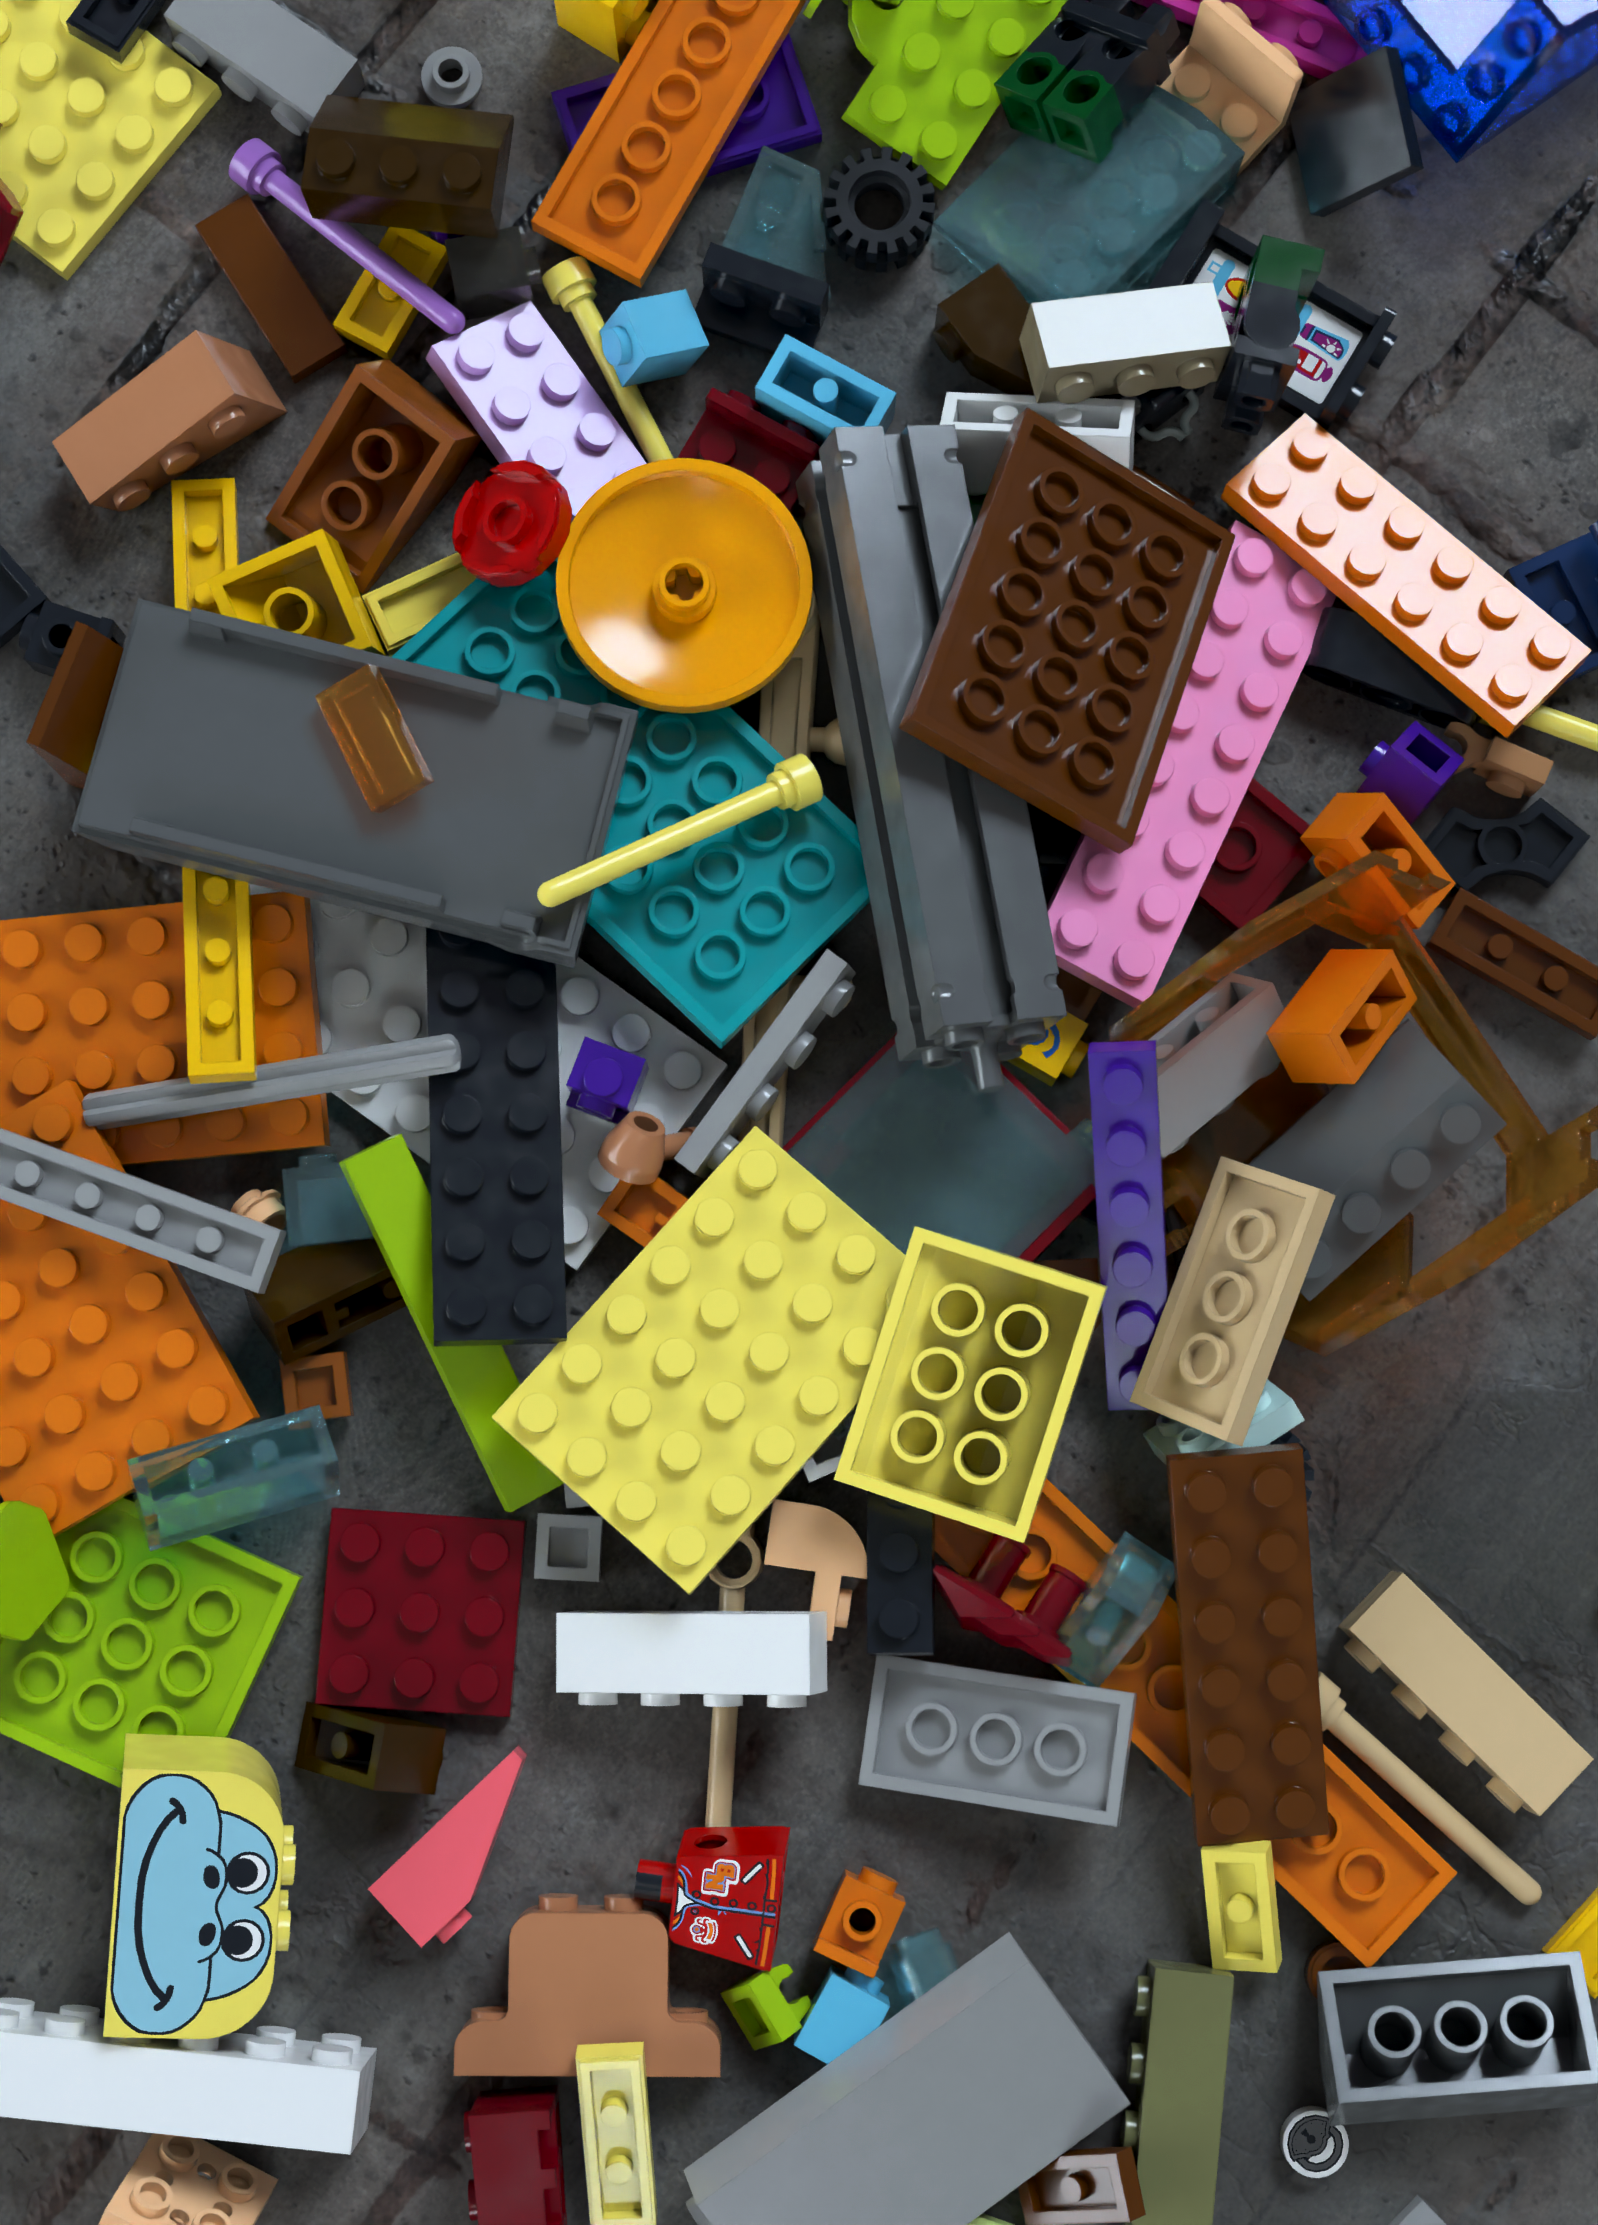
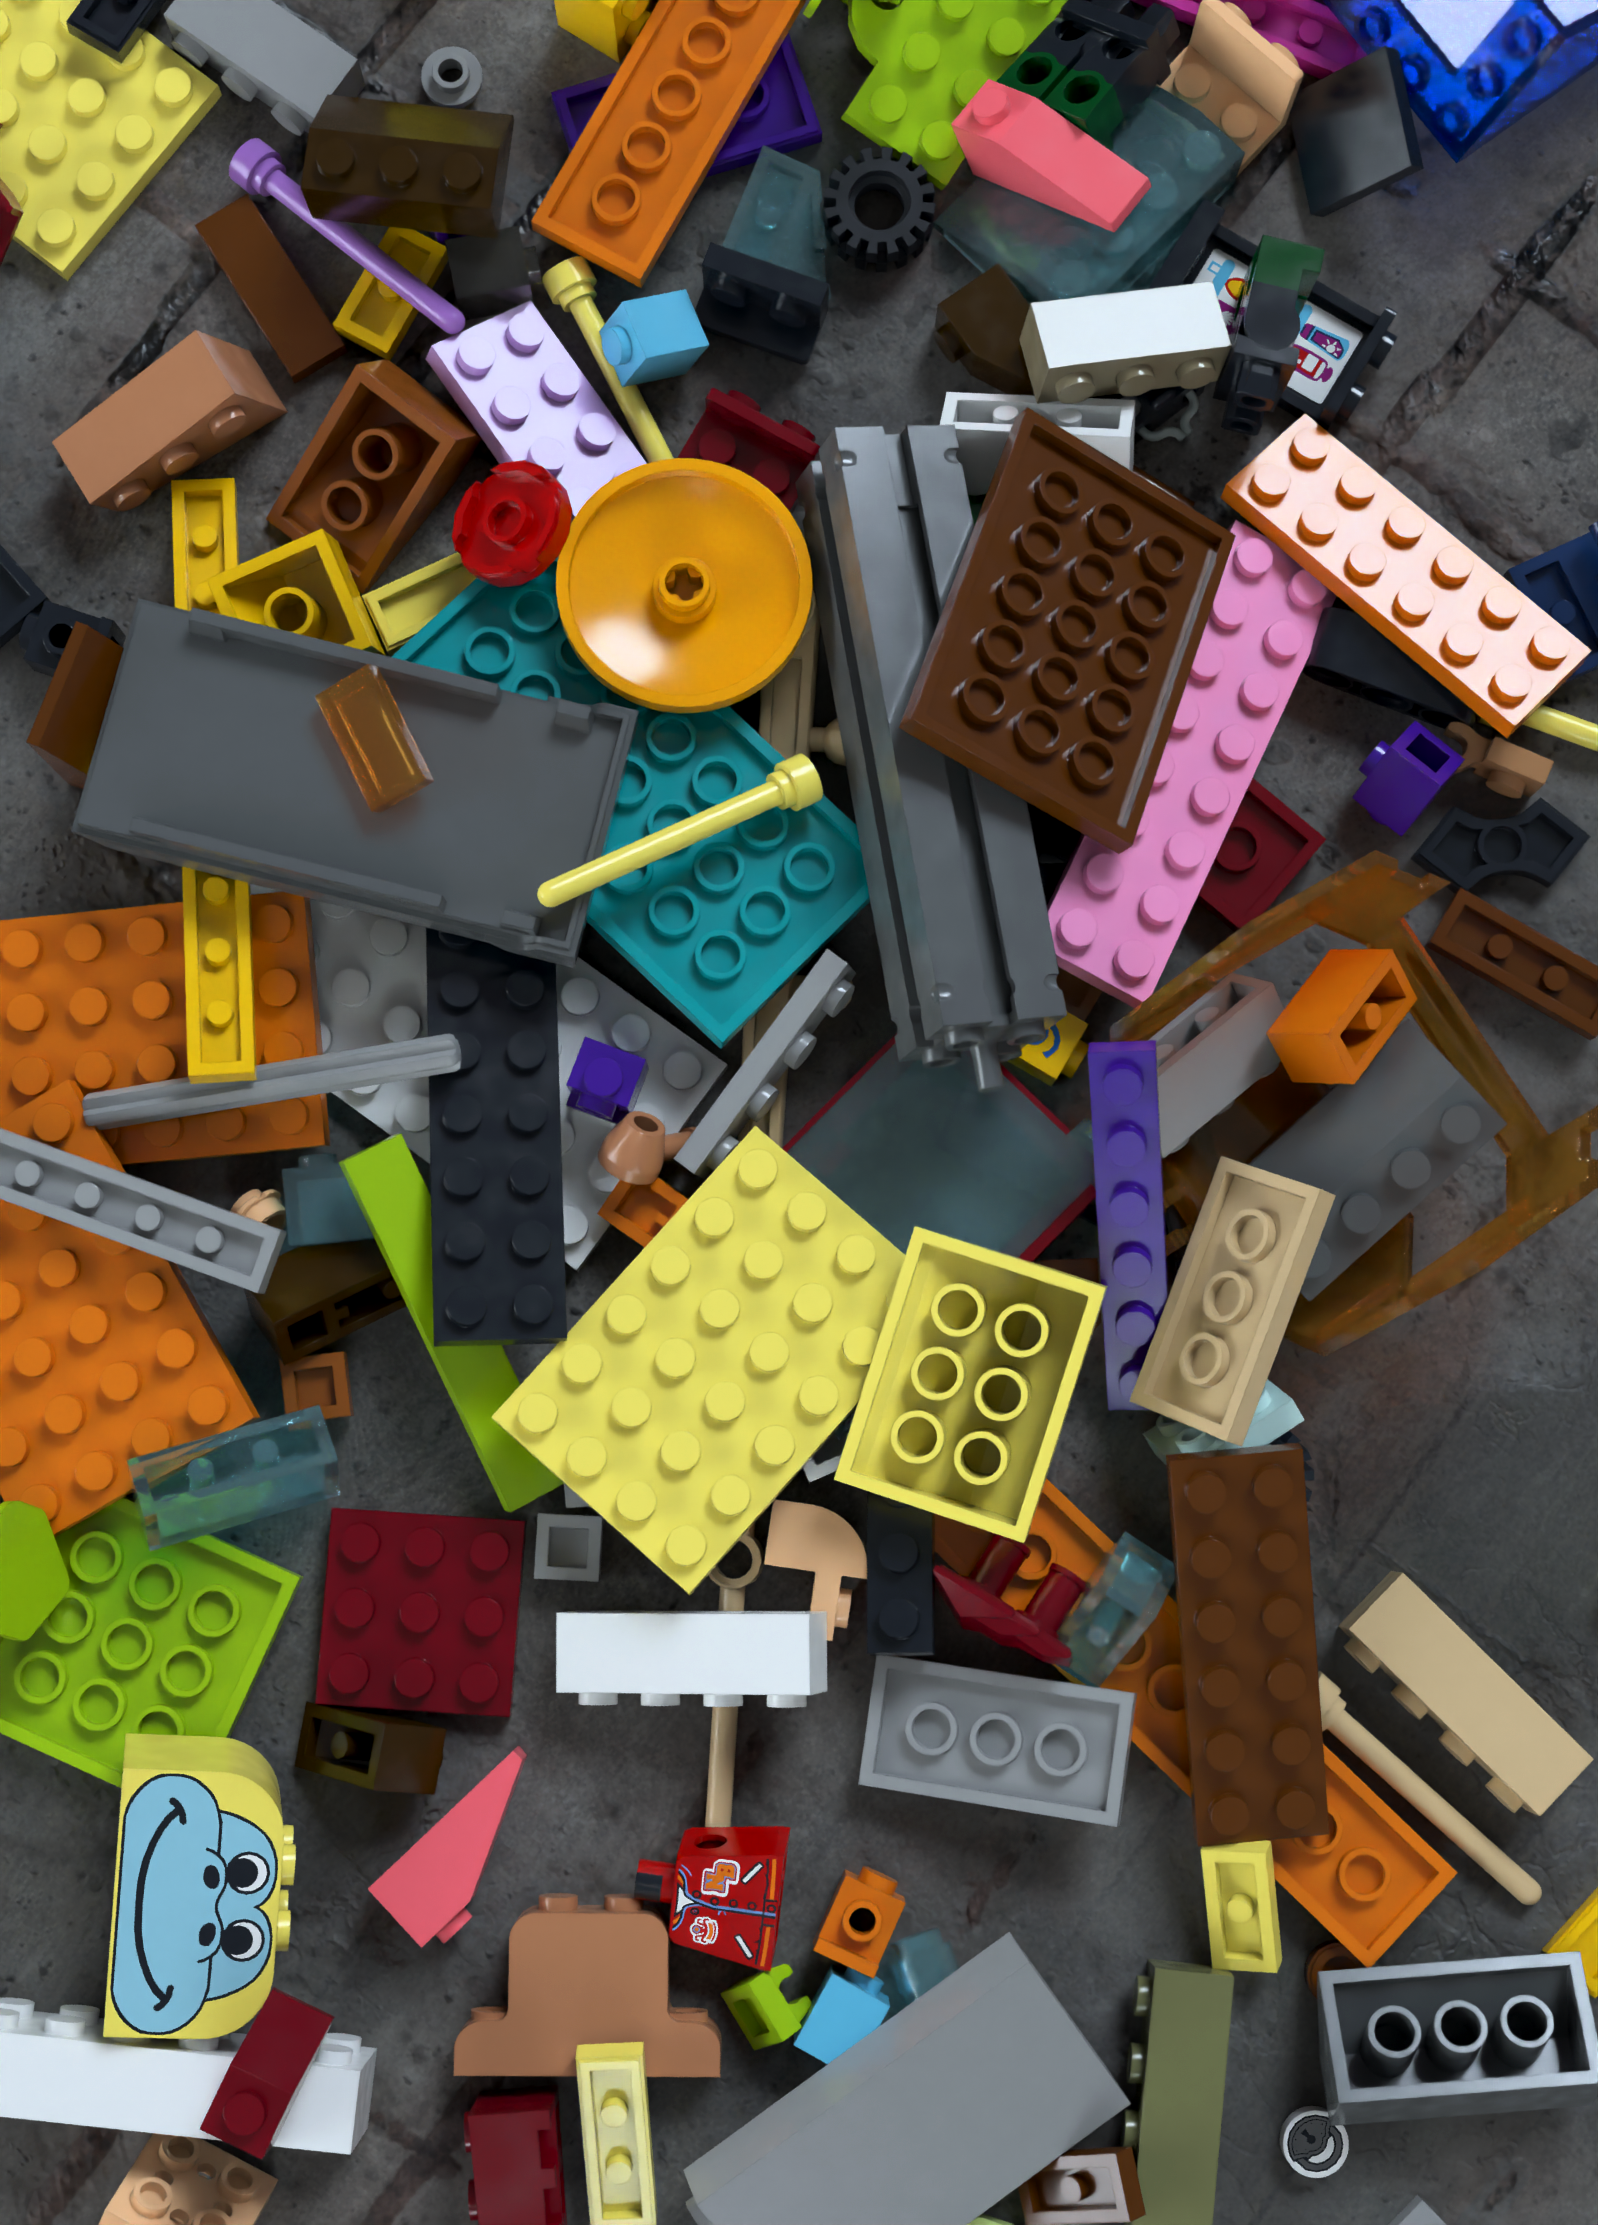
(267, 2074): none -> dark red slope
(820, 392): medium azure brick -> none
(1046, 157): none -> coral slope
(1369, 822): orange brick -> none

